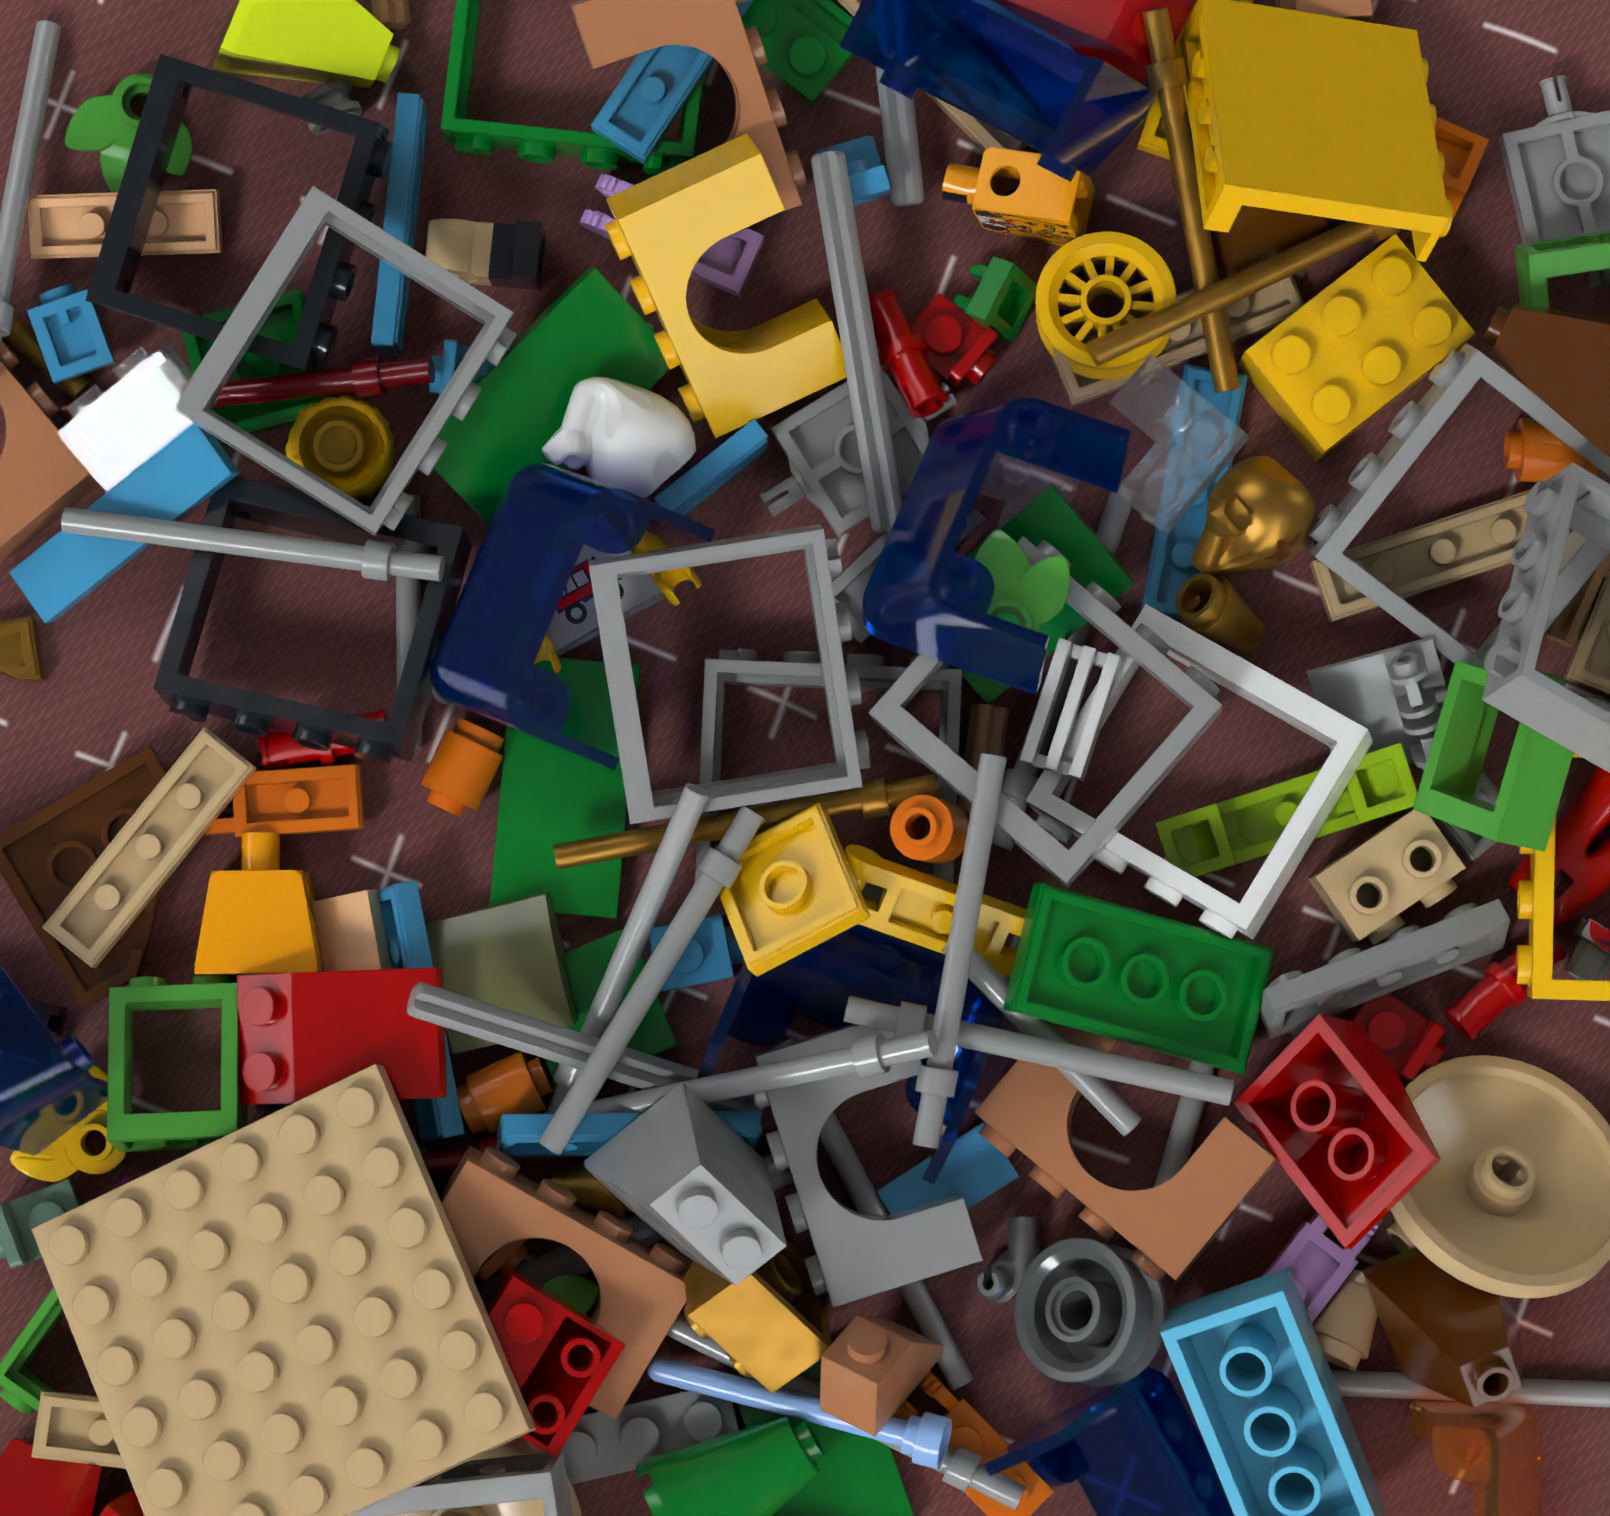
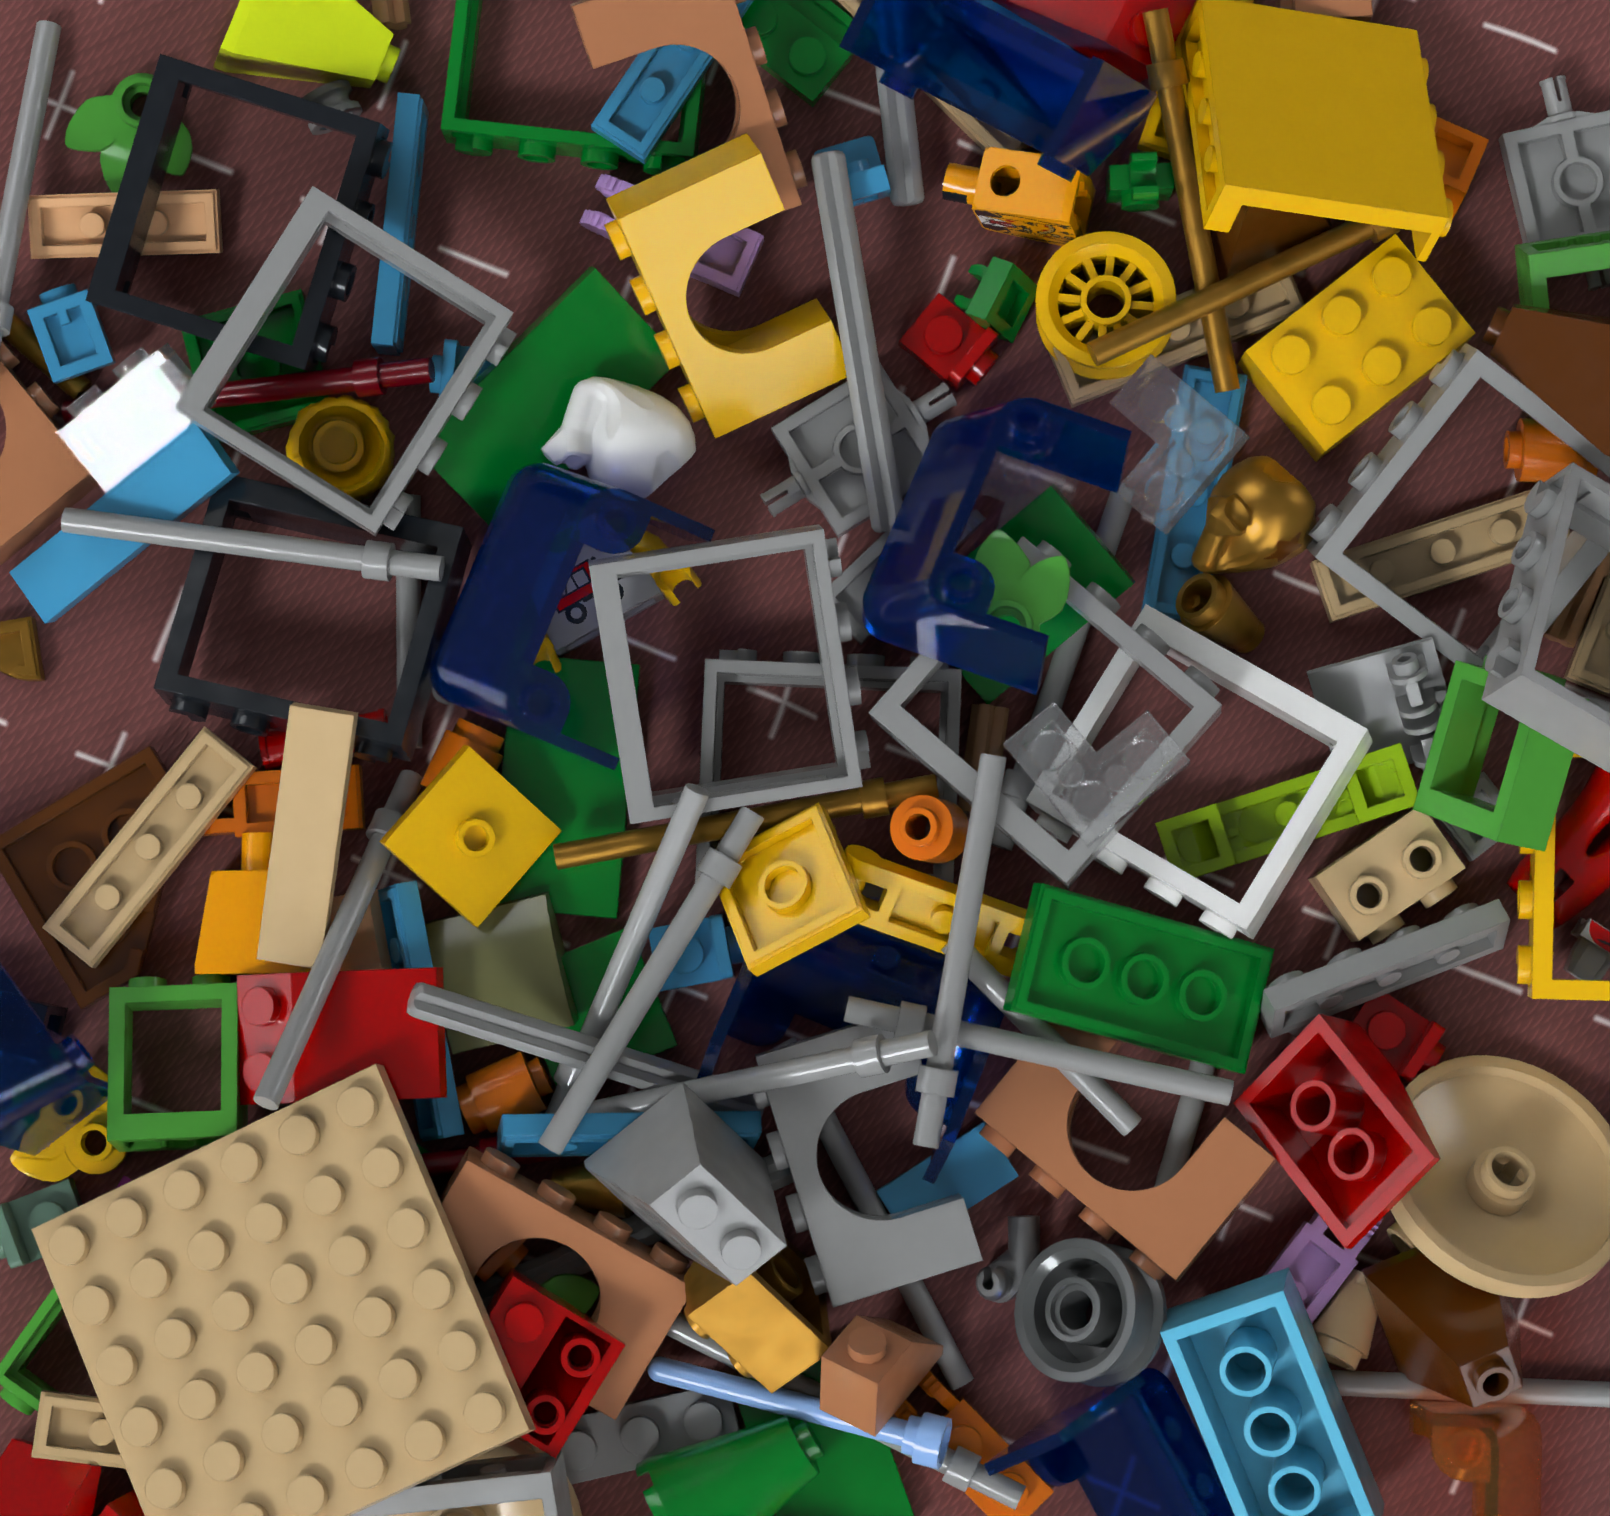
(307, 833): none -> tan tile
(335, 944): none -> light grey bar
(470, 835): none -> yellow plate
(489, 251): leg -> none
(715, 469): dark azure tile -> none
(905, 356): red pin -> none
(1086, 659): white tile -> none
(1090, 786): none -> clear plate
(1139, 183): none -> green plate
(1492, 995): red pin -> none

